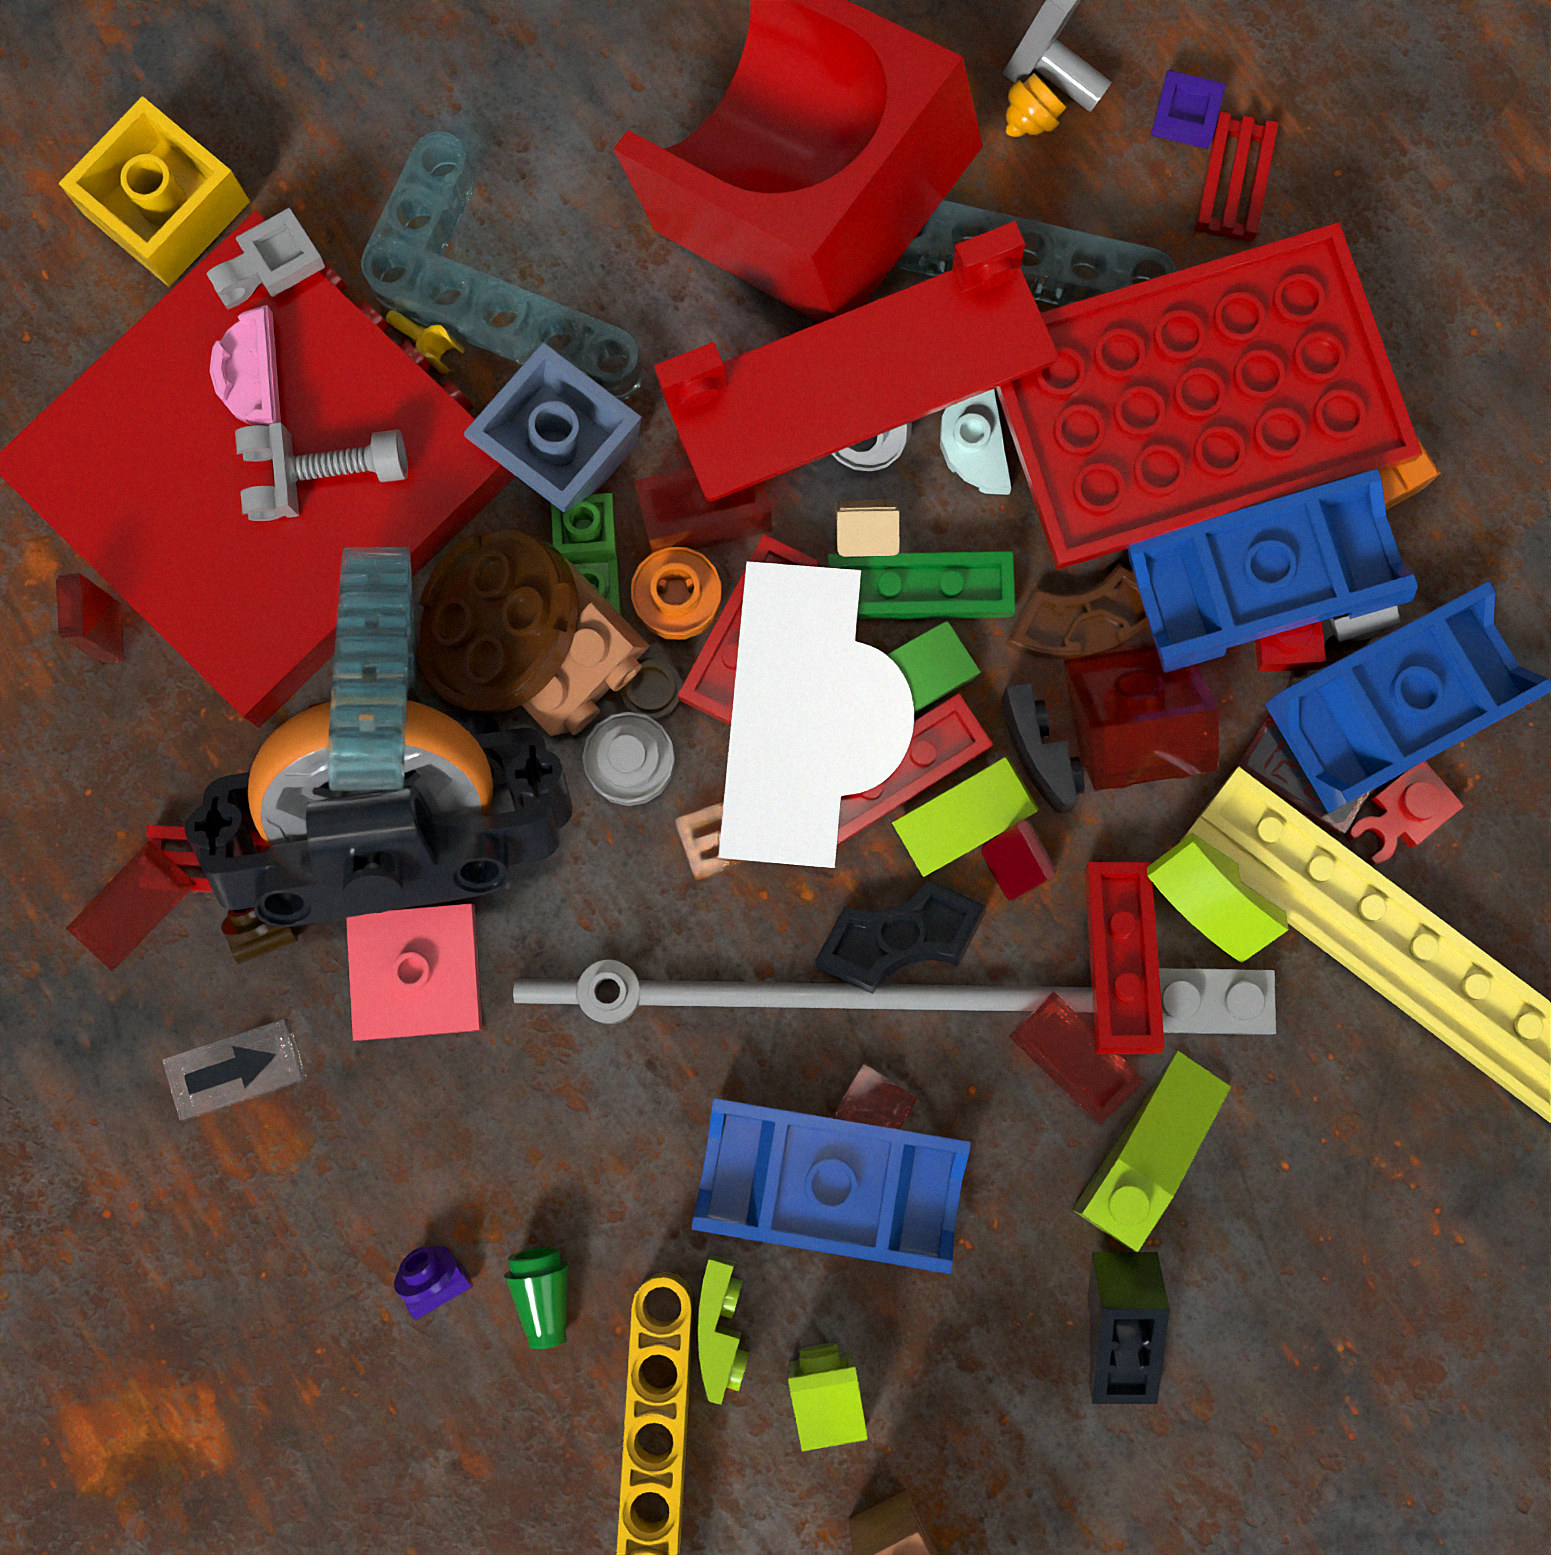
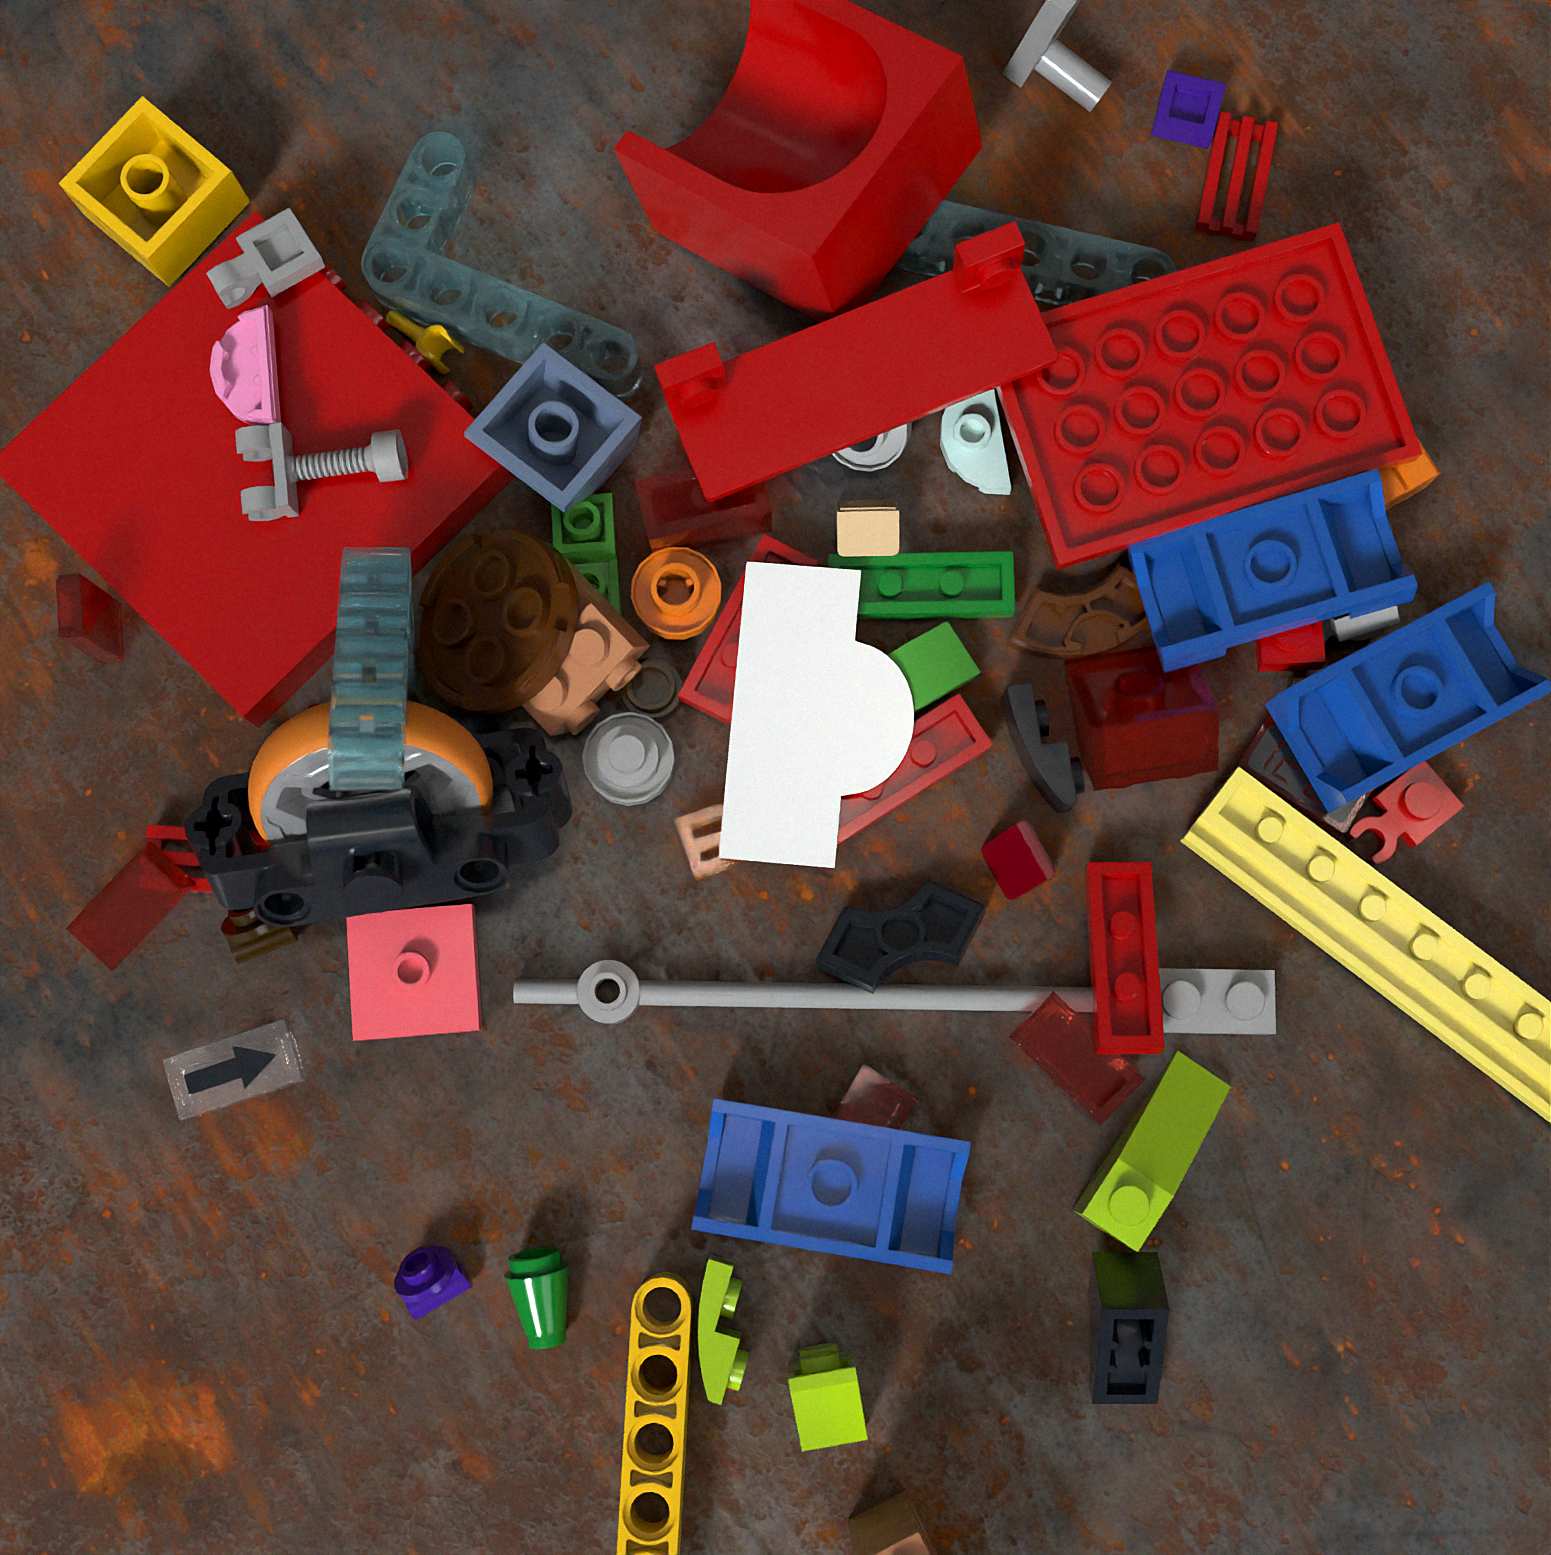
(965, 816): lime slope -> none
(1032, 108): light orange plate -> none
(1213, 899): lime slope -> none

